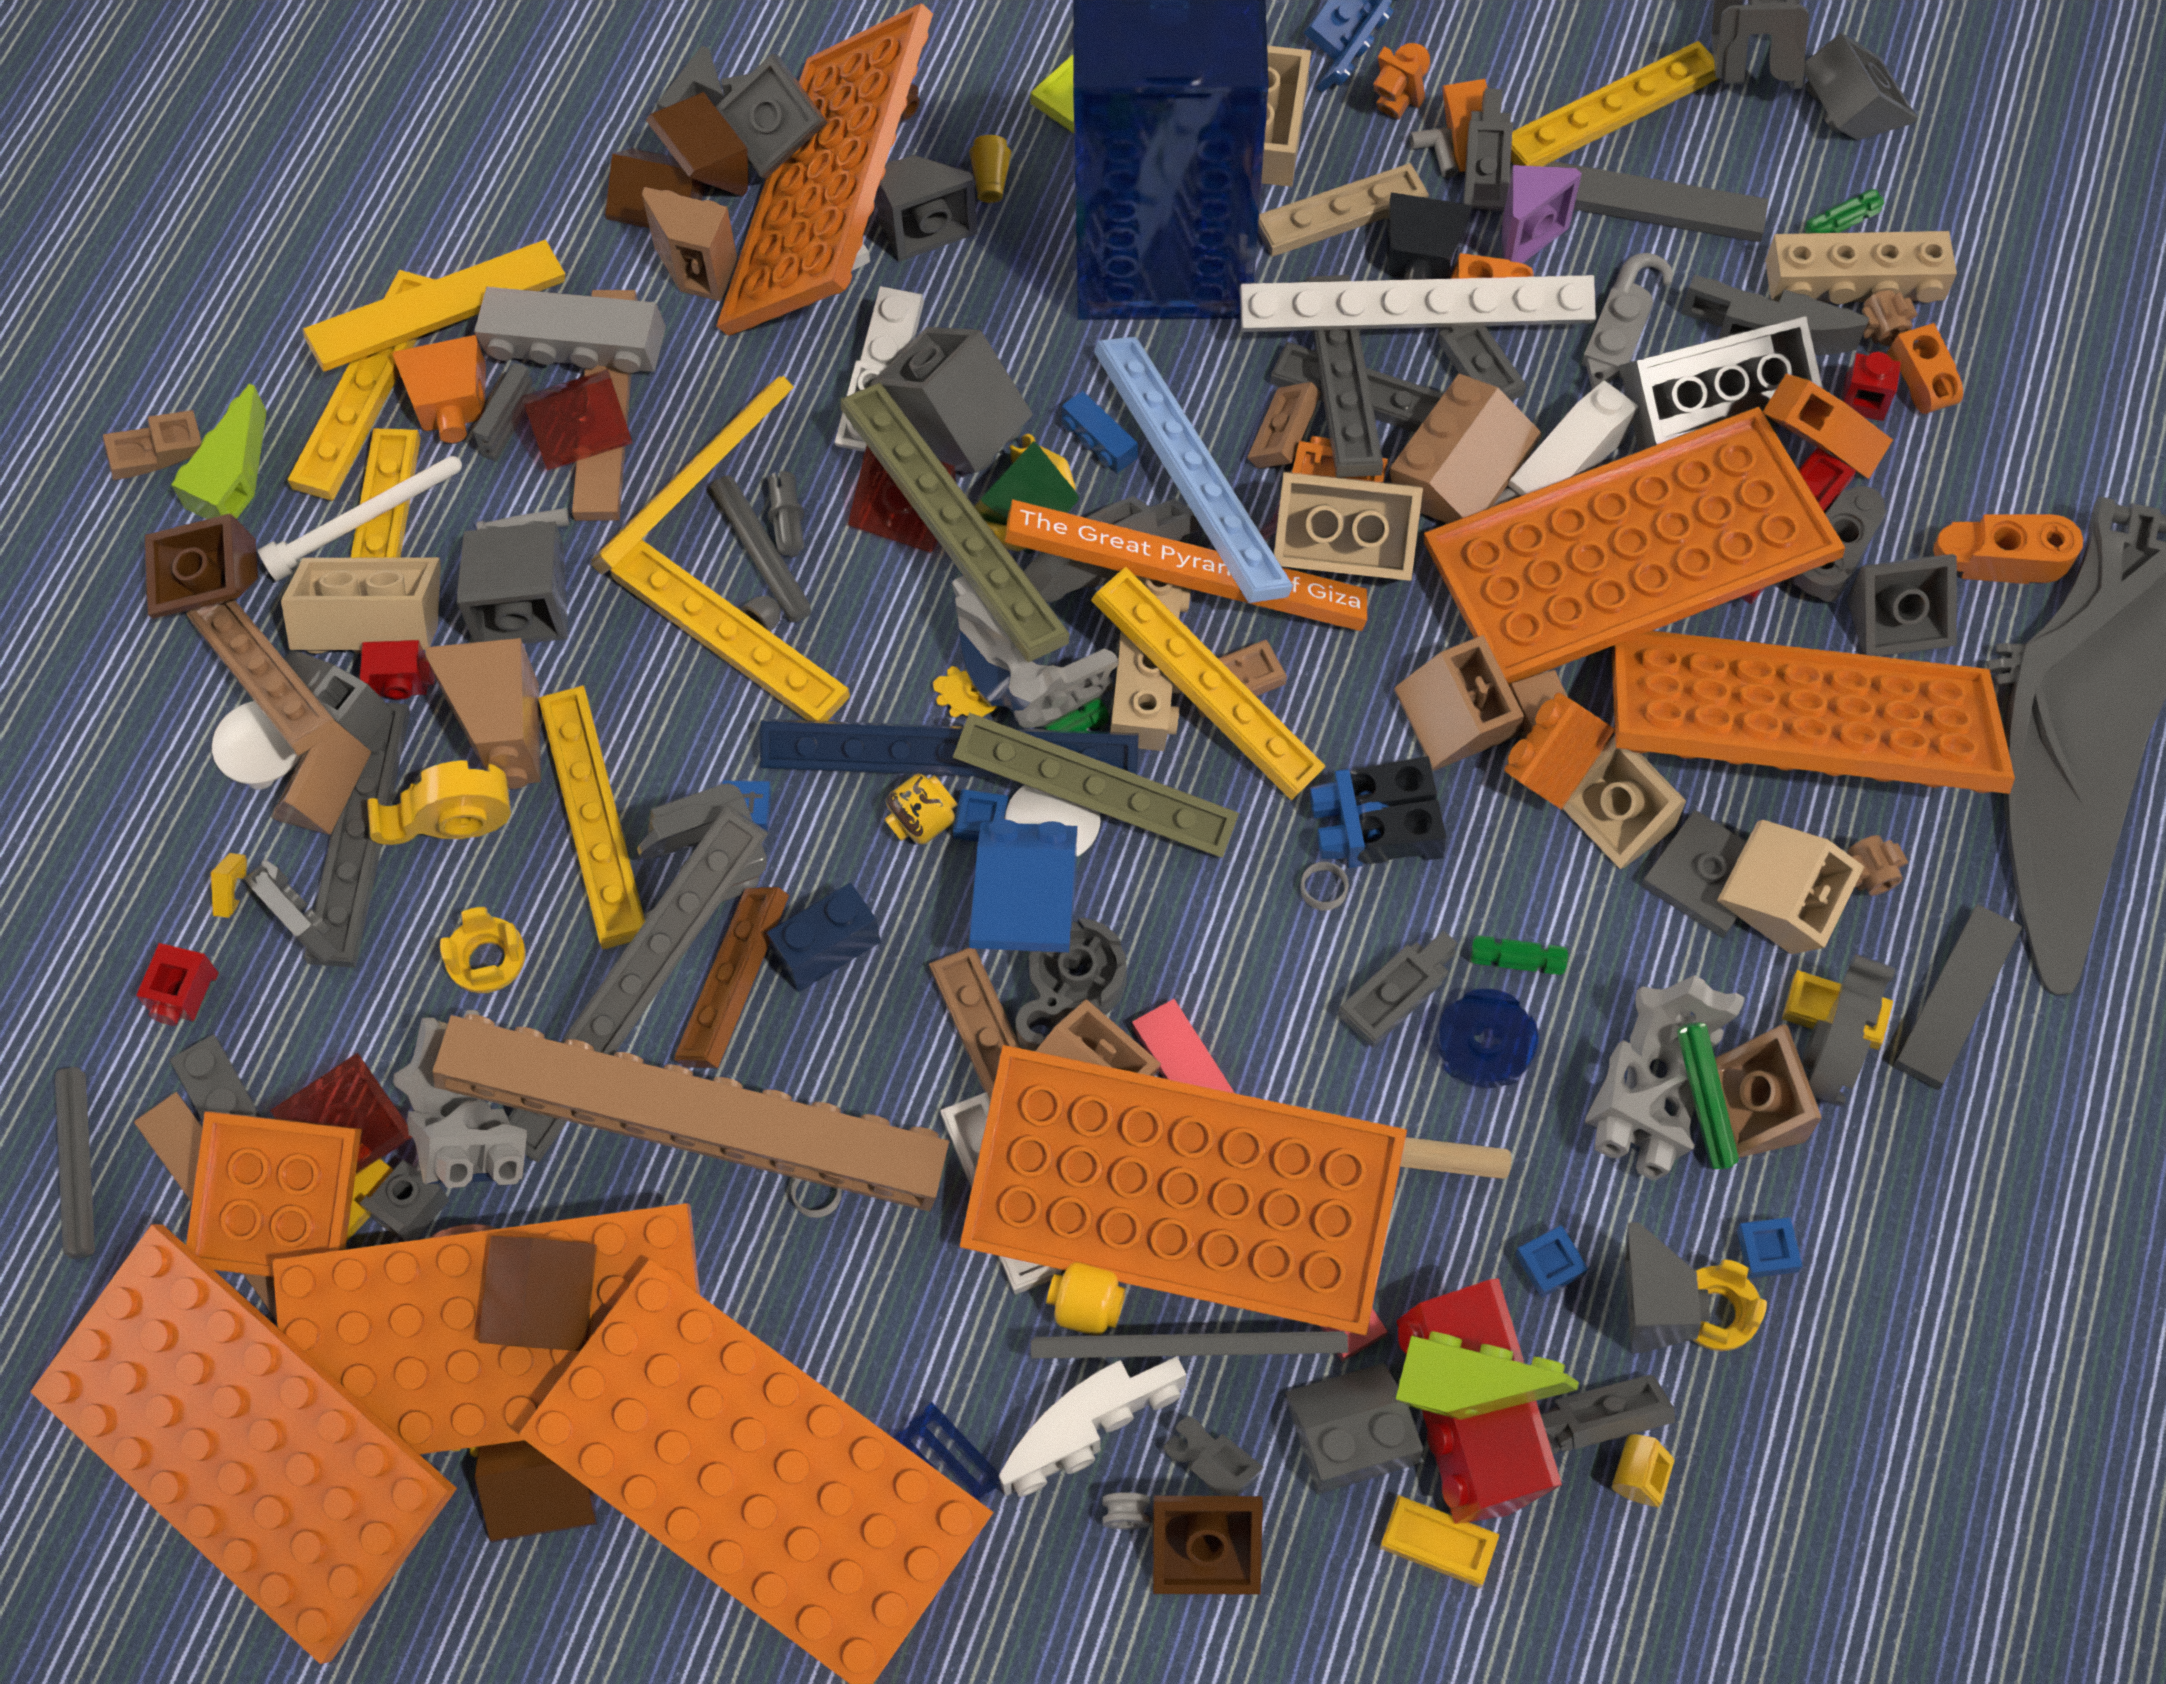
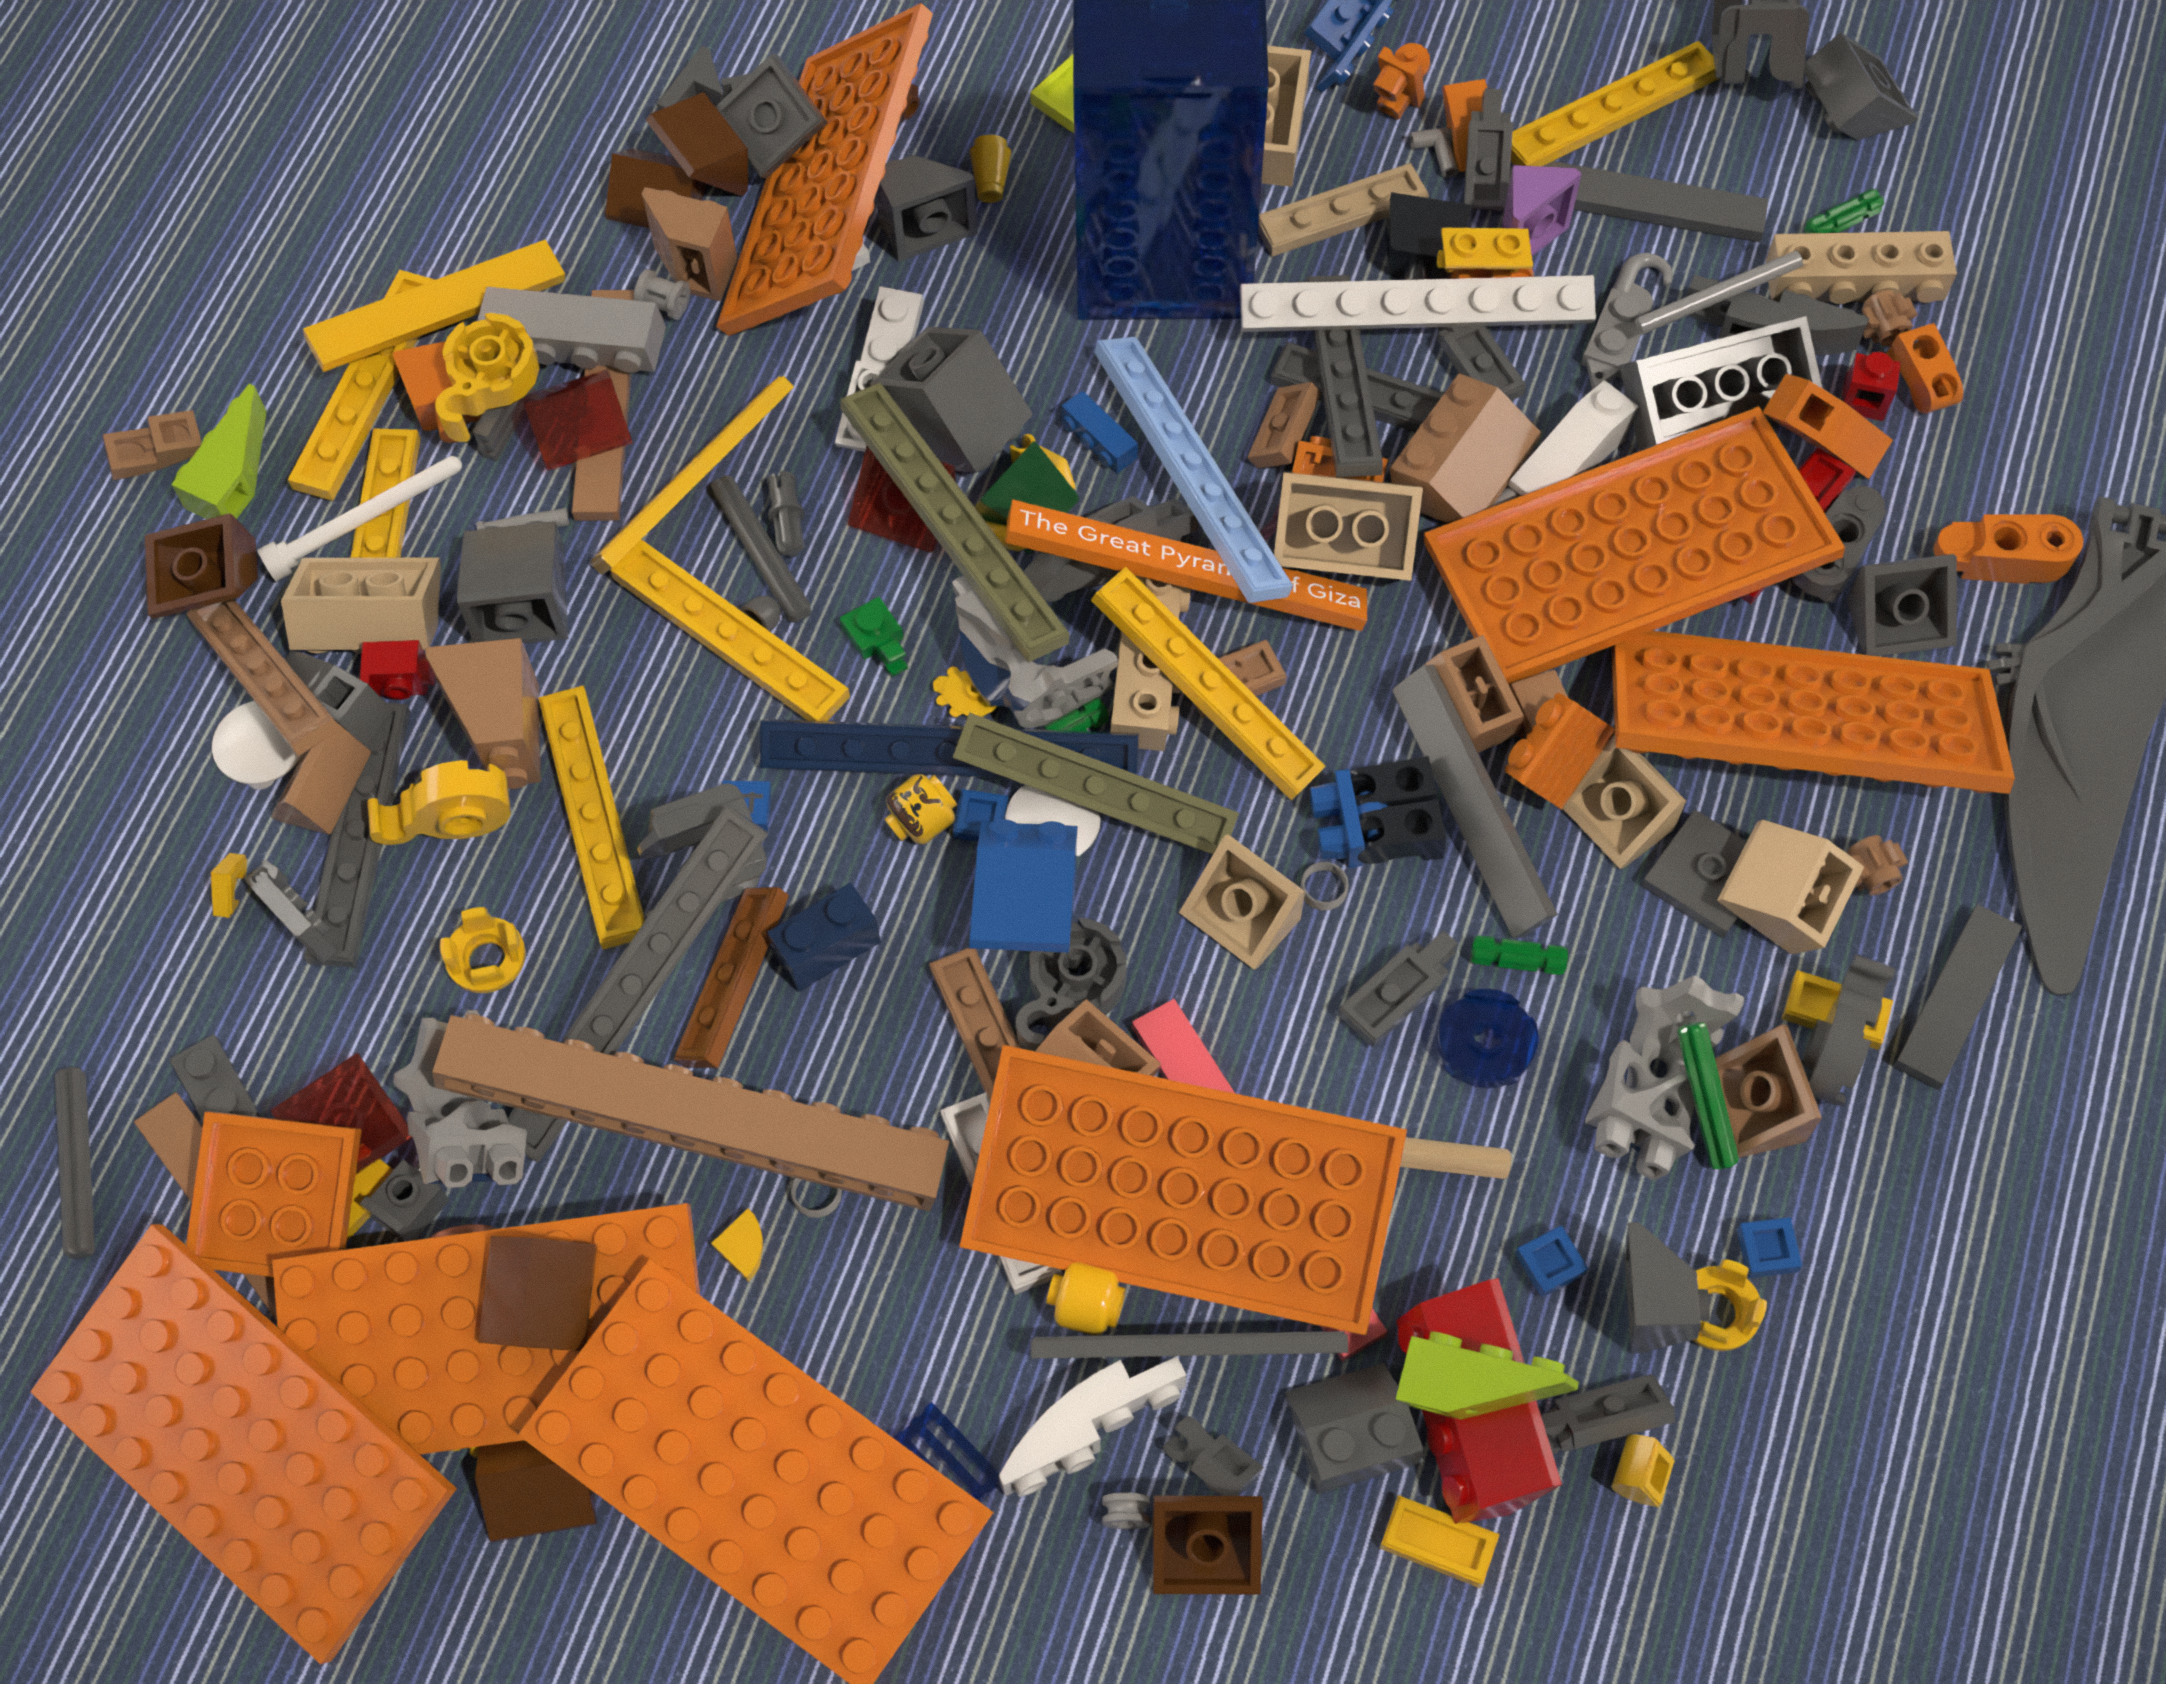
(173, 971): red brick -> none
(488, 369): none -> yellow piece
(674, 297): none -> light grey bush
(742, 1245): none -> yellow tile
(876, 632): none -> green plate
(1244, 903): none -> tan slope
(1474, 802): none -> dark grey tile
(1485, 249): none -> yellow hinge
(1718, 292): none -> light grey bar

